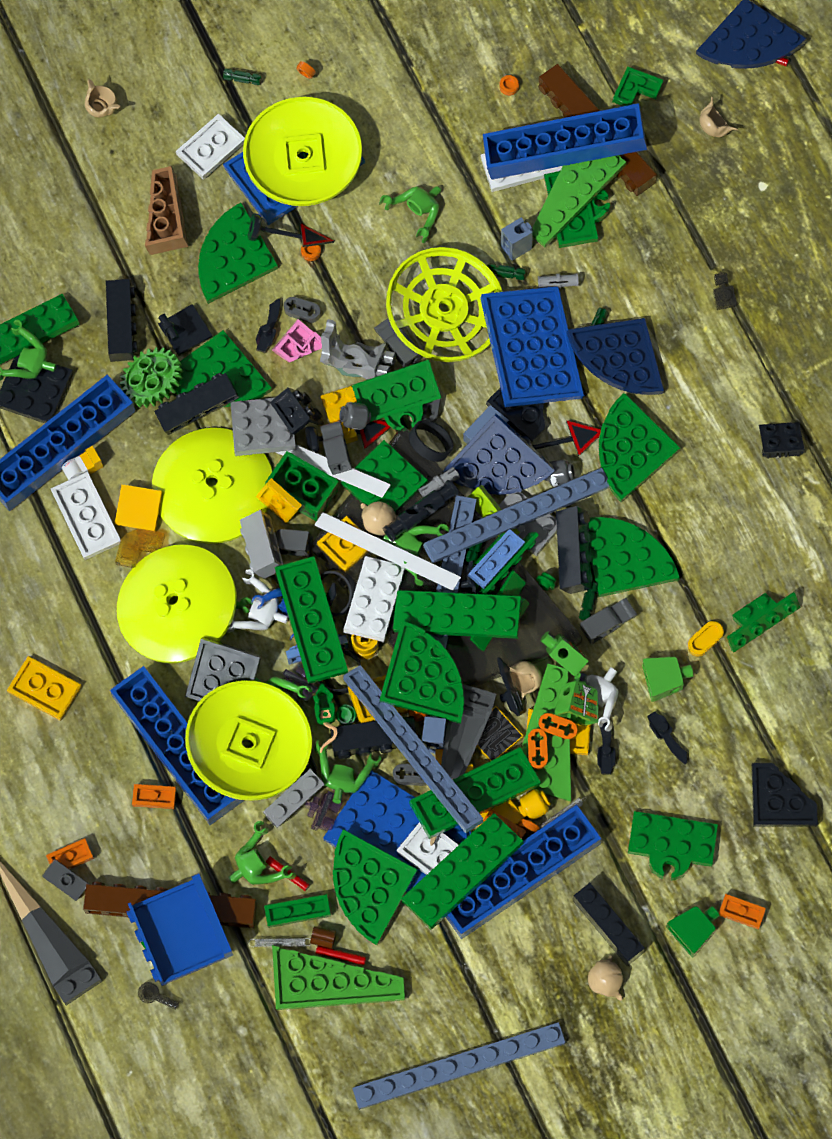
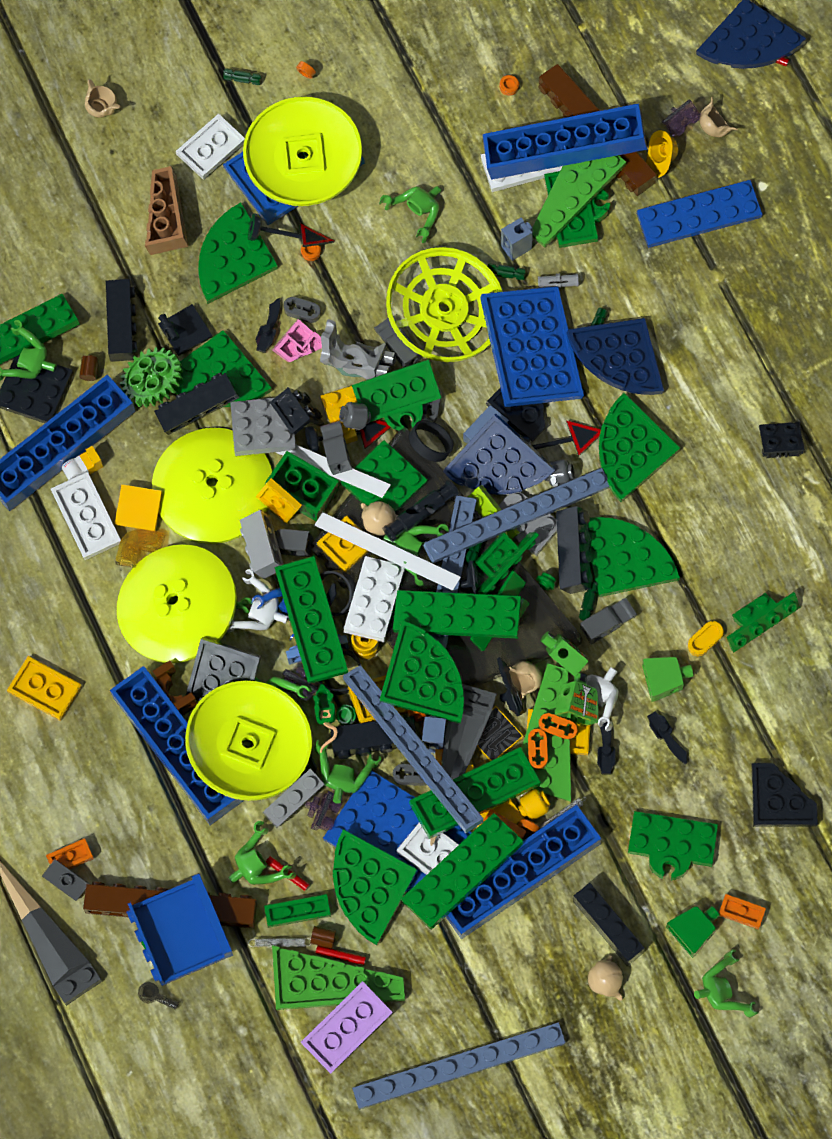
(88, 368): none -> reddish brown piece
(154, 796): orange plate -> none
(164, 680): none -> reddish brown piece
(346, 1027): none -> lavender plate
(439, 481): light grey pin -> none
(496, 558): medium blue plate -> none
(634, 83): green plate -> none
(661, 152): none -> yellow piece
(681, 117): none -> clear purple hips
(699, 213): none -> blue plate
(719, 990): none -> bright green piece
(723, 296): clear smoke plate -> none

